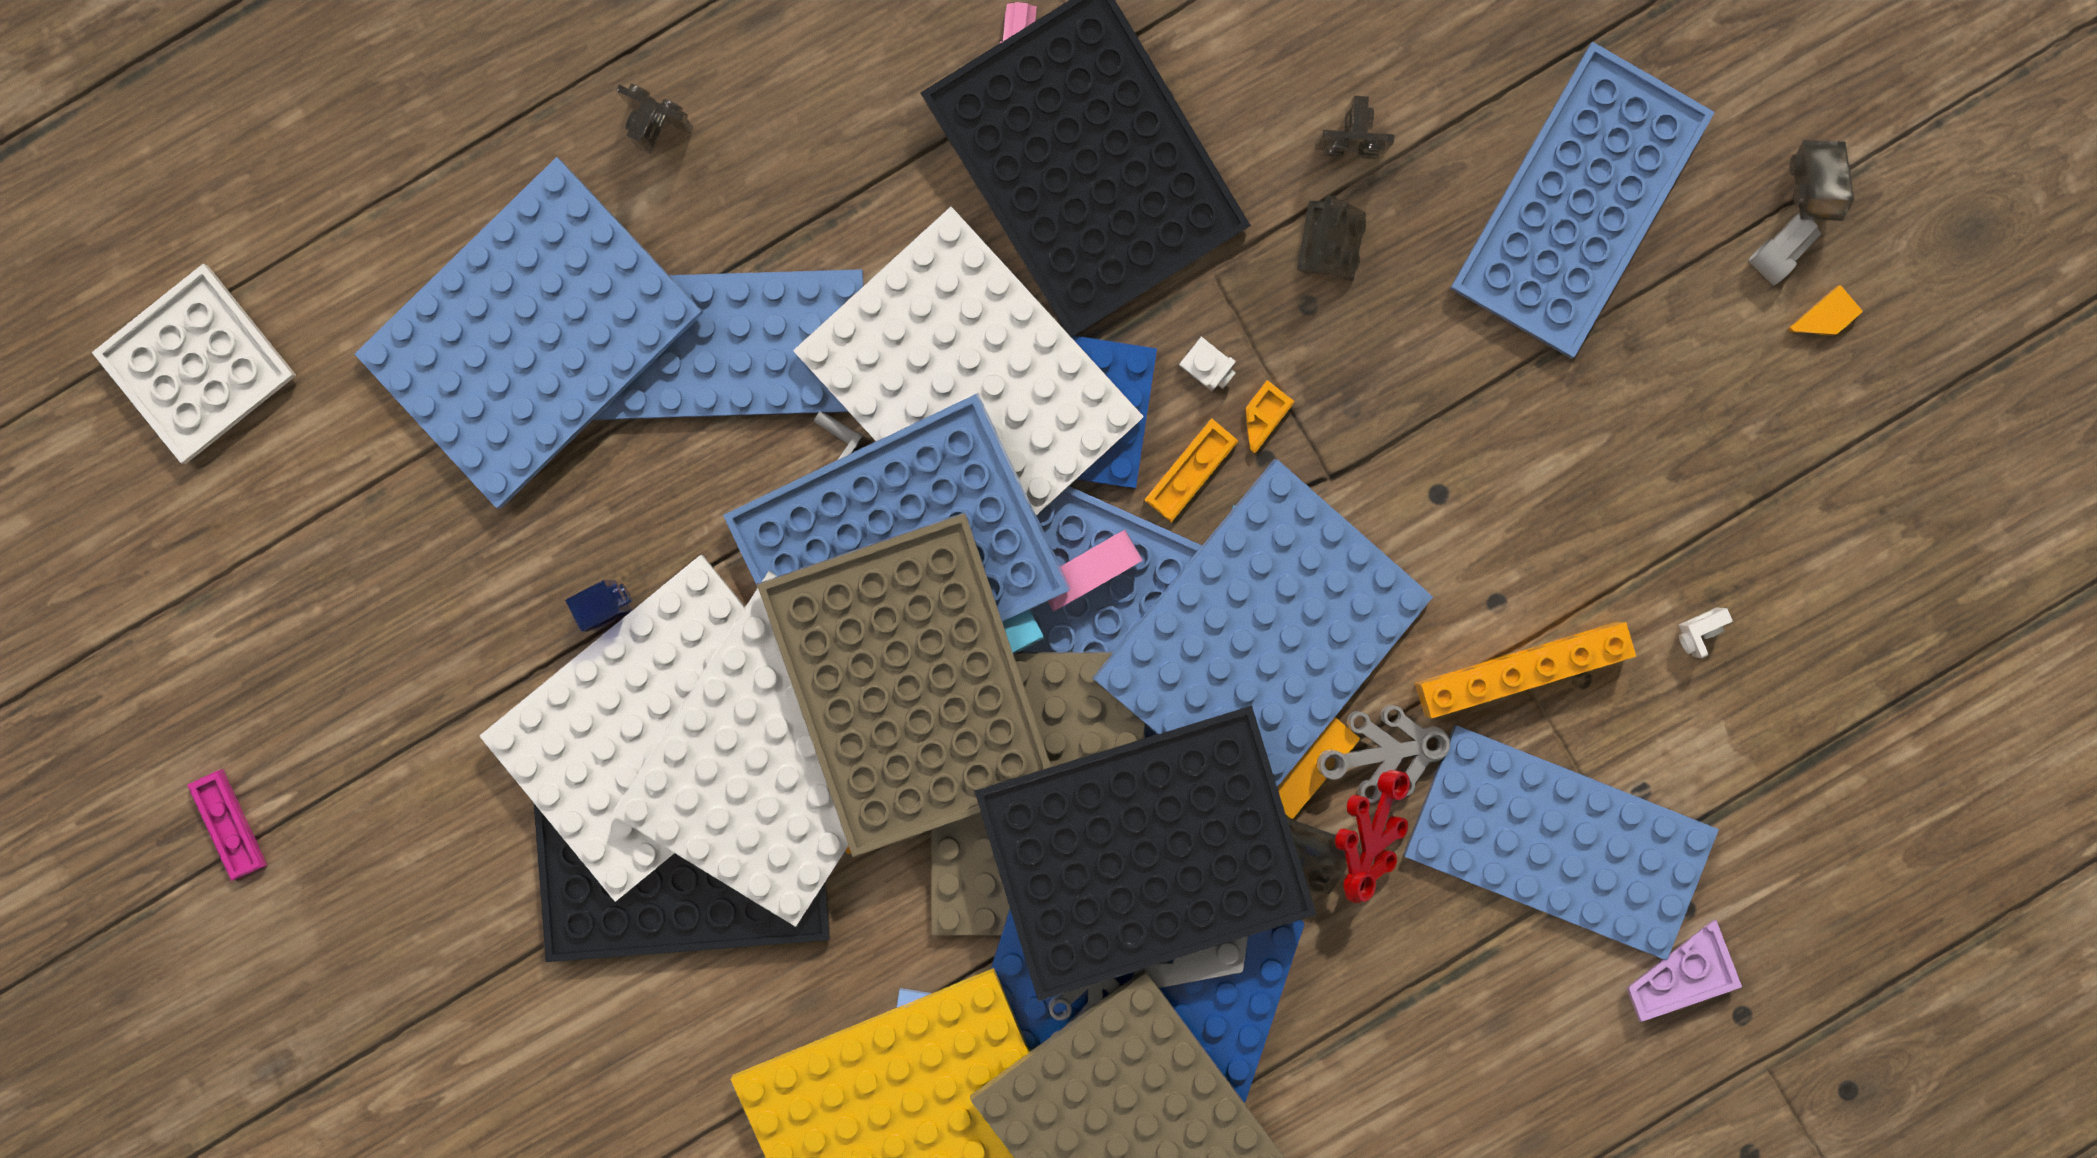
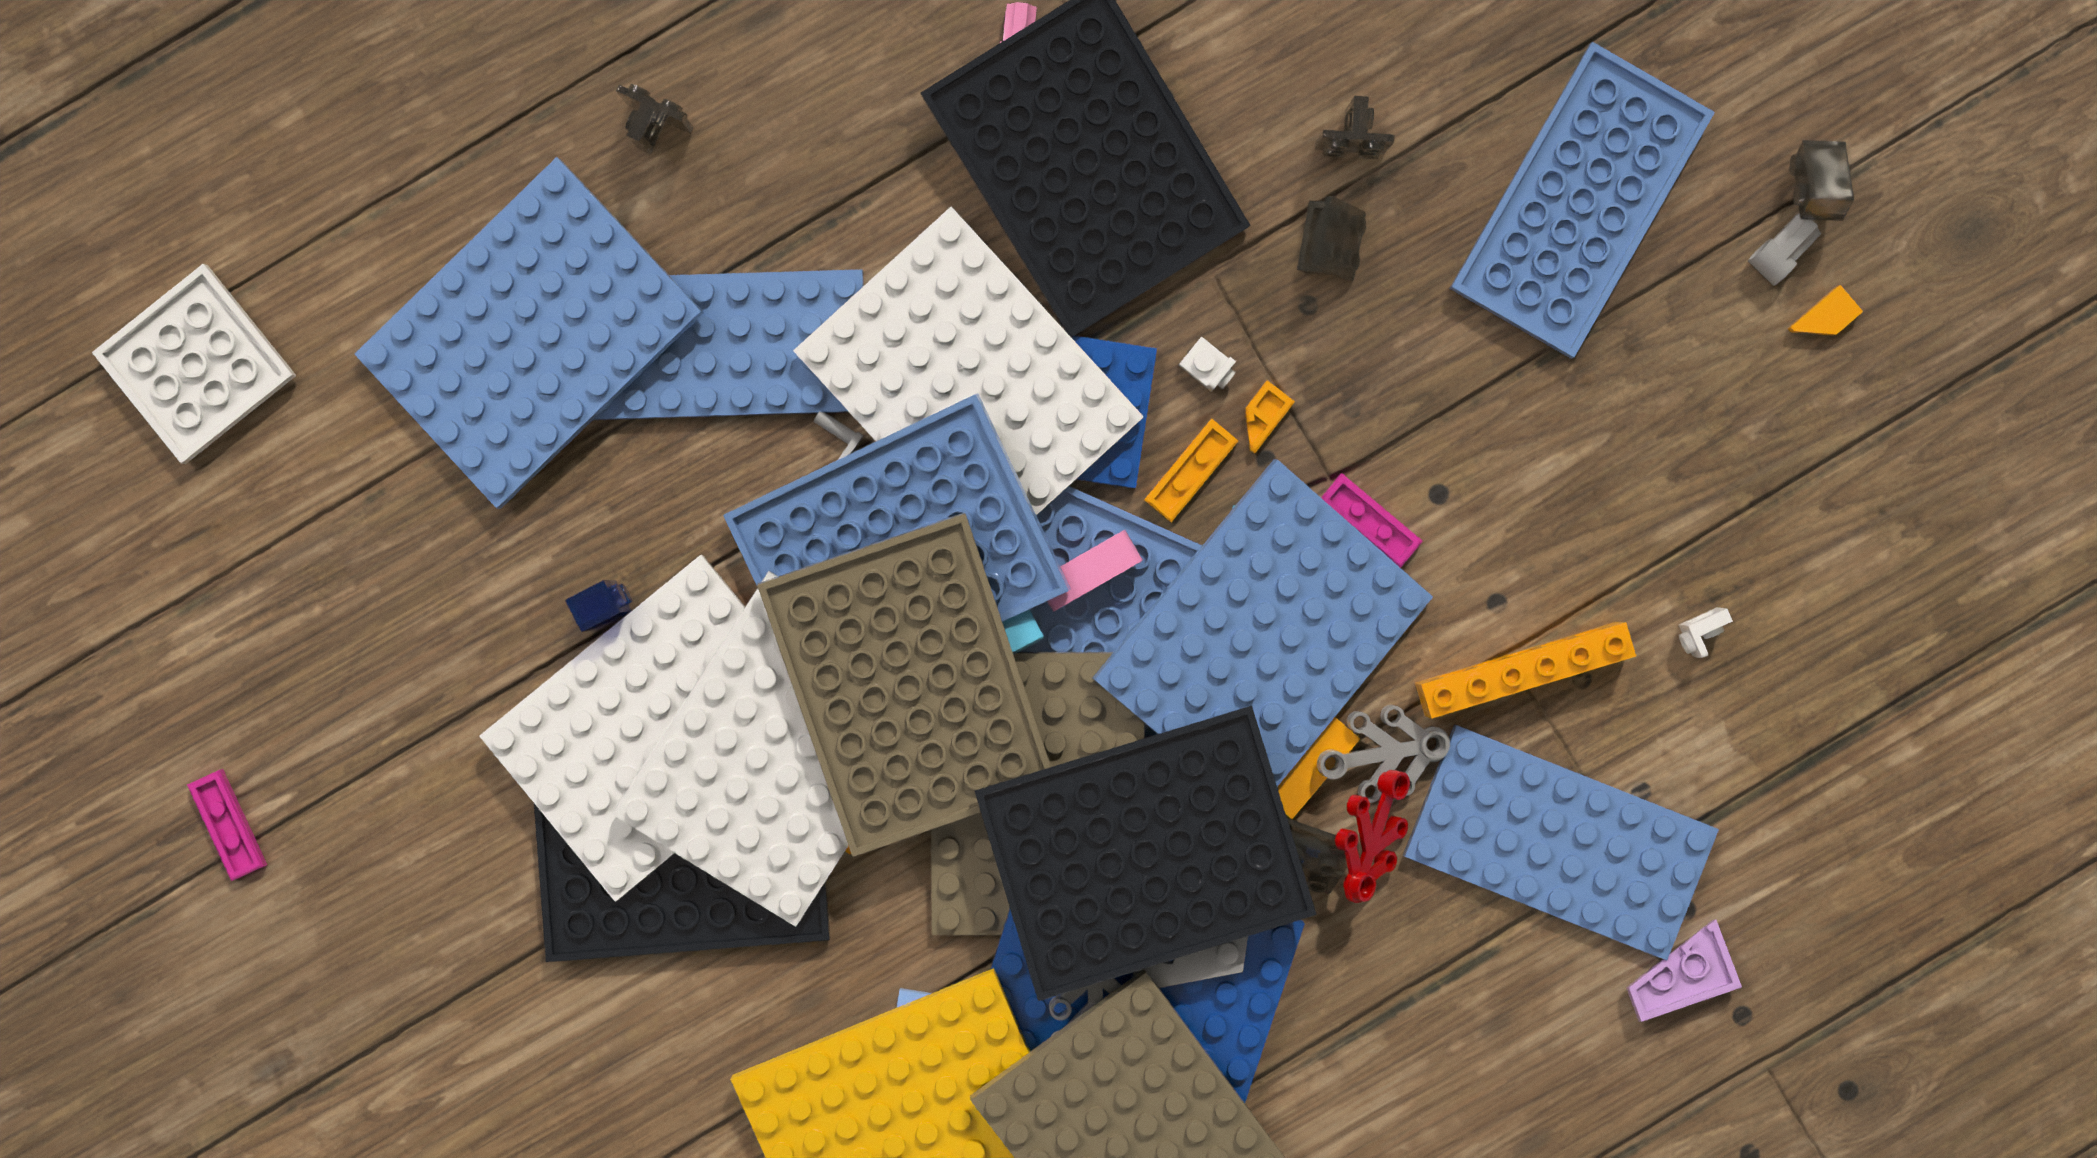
(1371, 520): none -> dark pink tile

